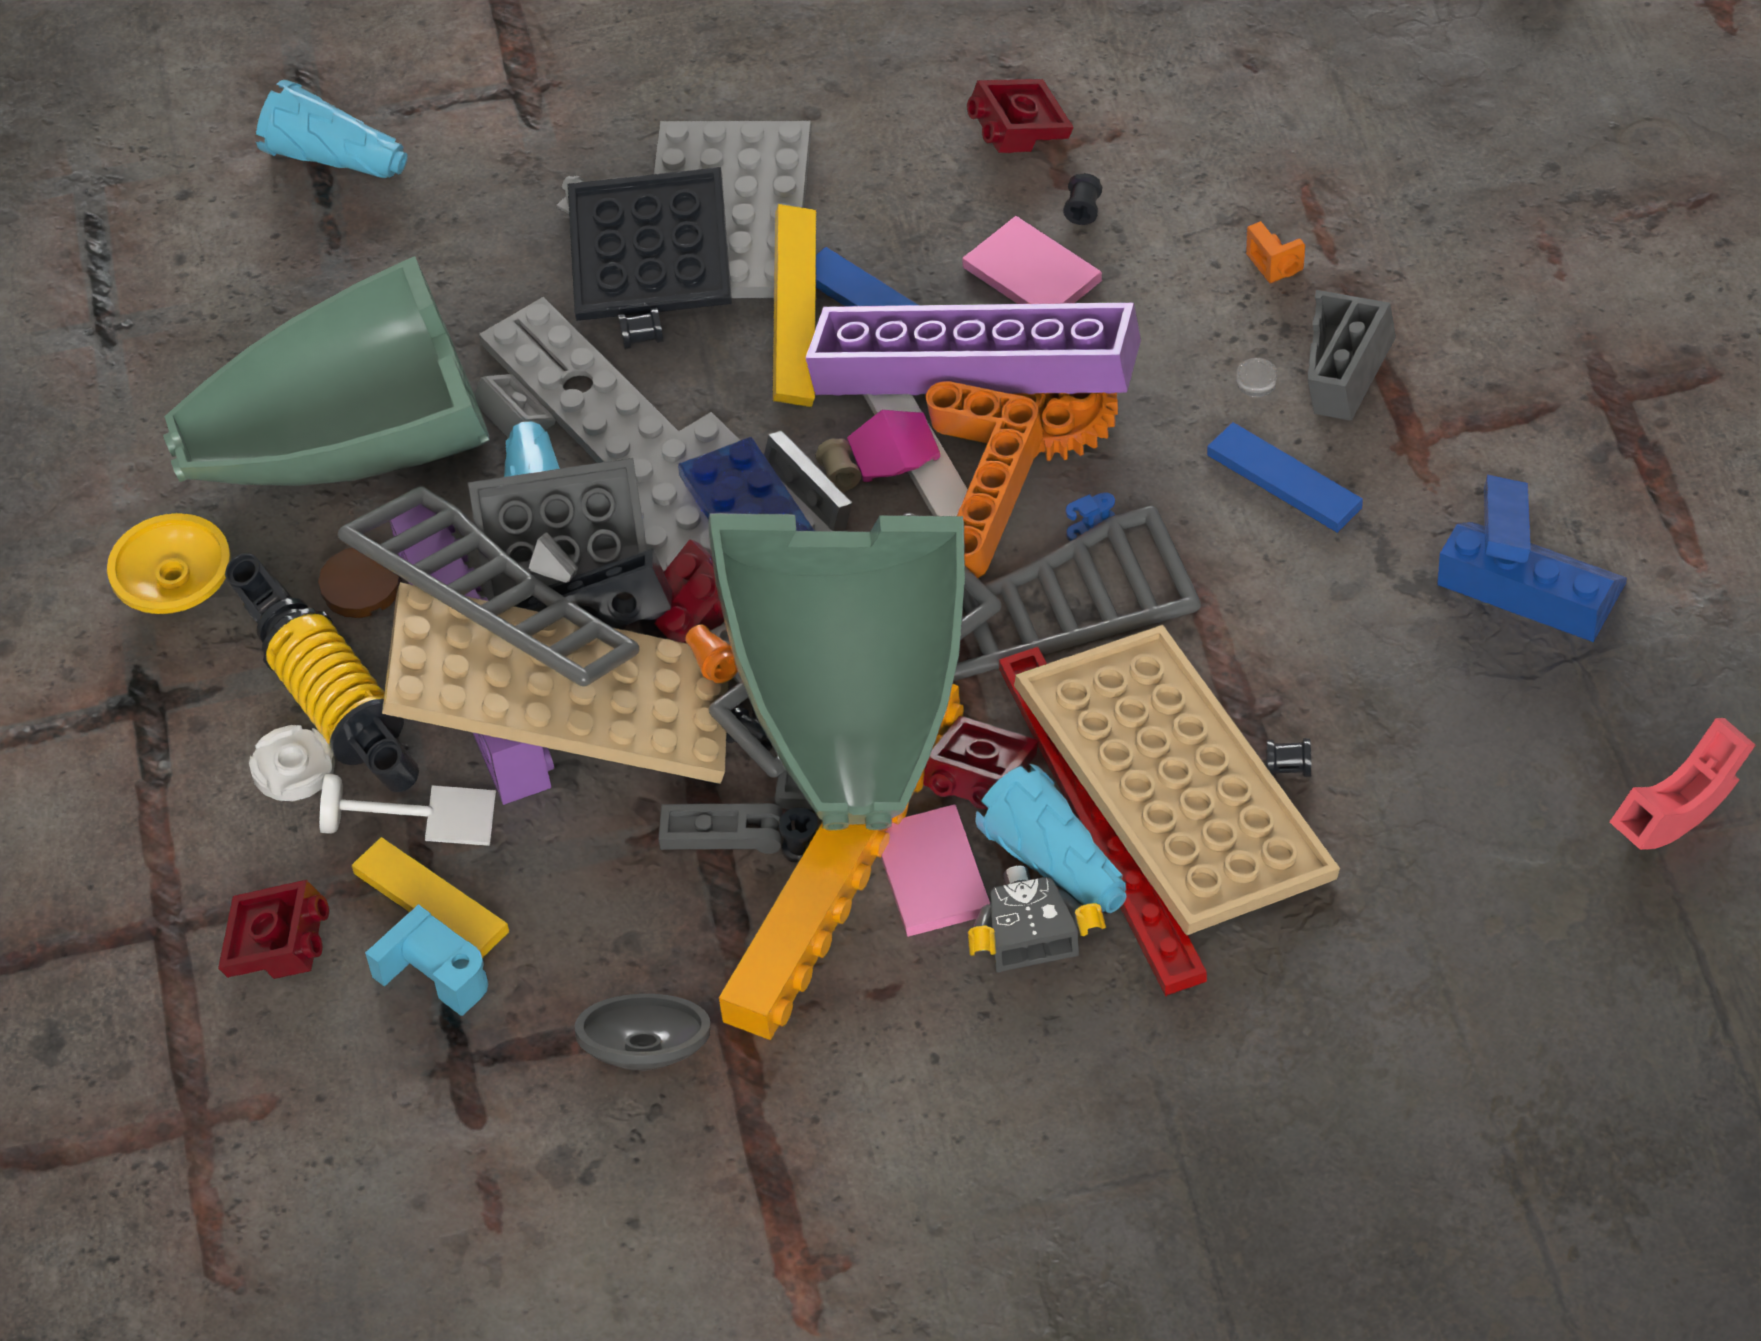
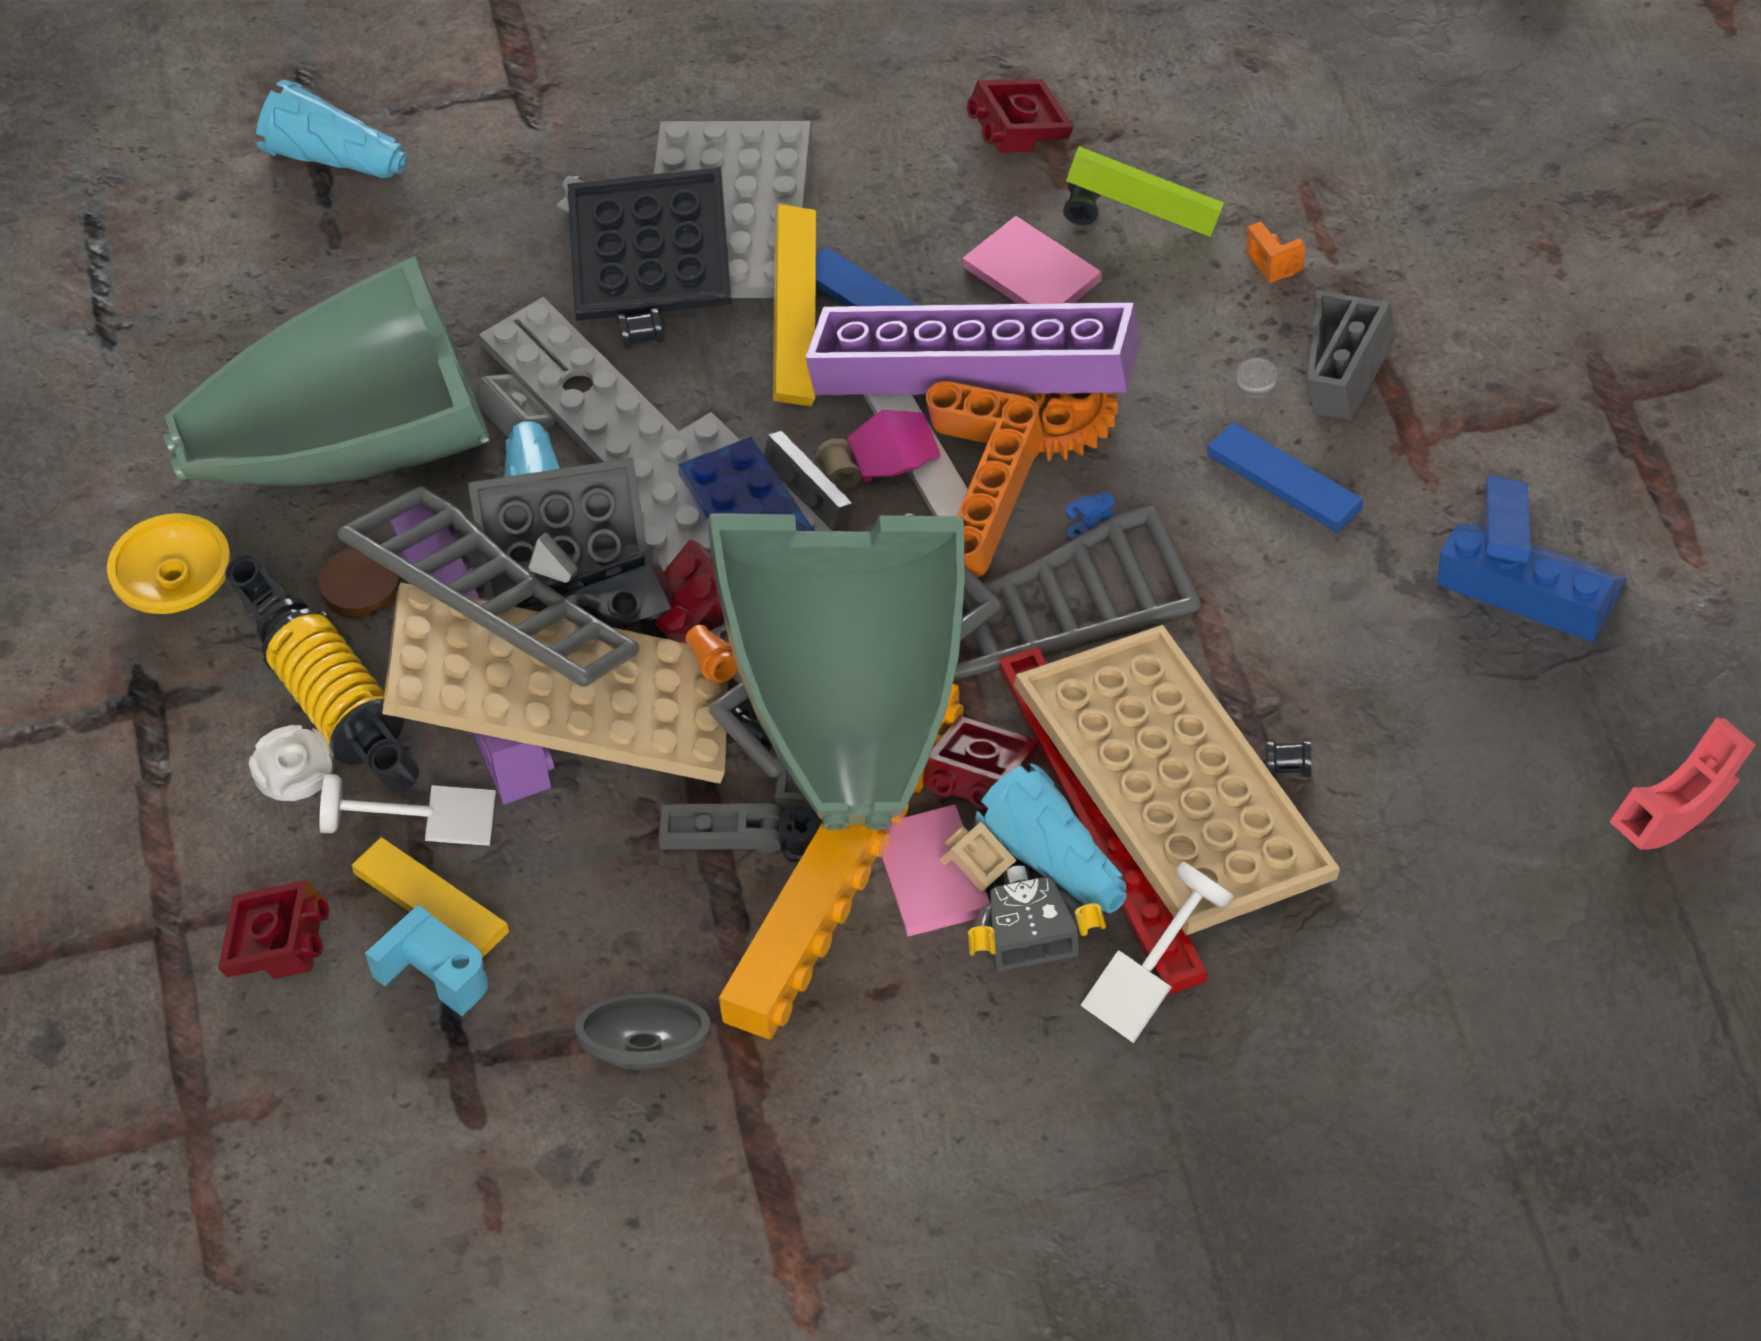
(978, 855): none -> tan bracket
(1129, 992): none -> white piece
(1144, 191): none -> lime tile

